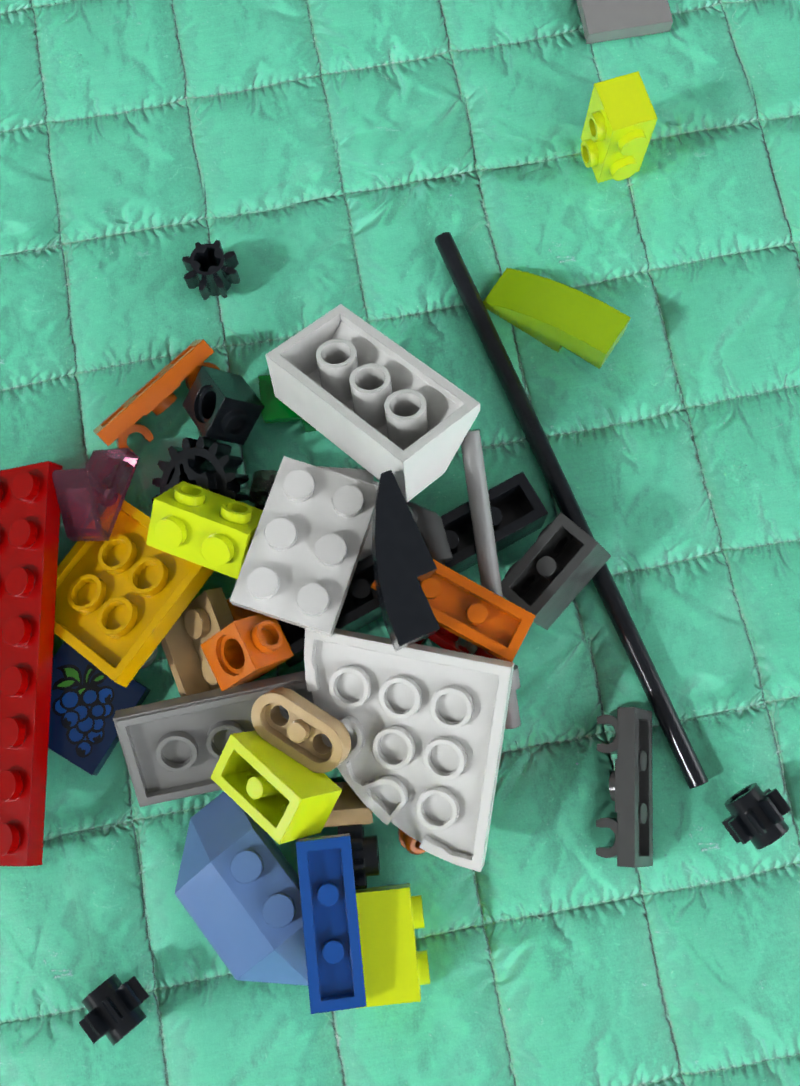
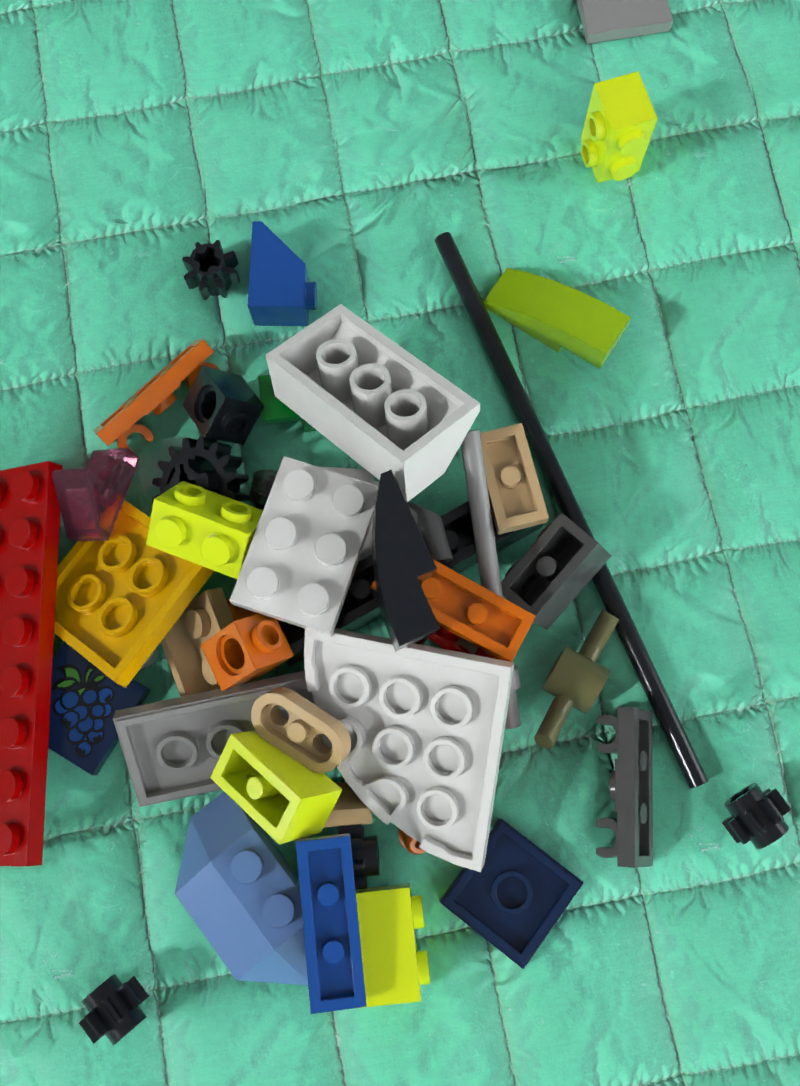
(278, 282): none -> blue slope
(512, 480): none -> tan plate
(514, 895): none -> dark blue tile
(575, 680): none -> olive piece

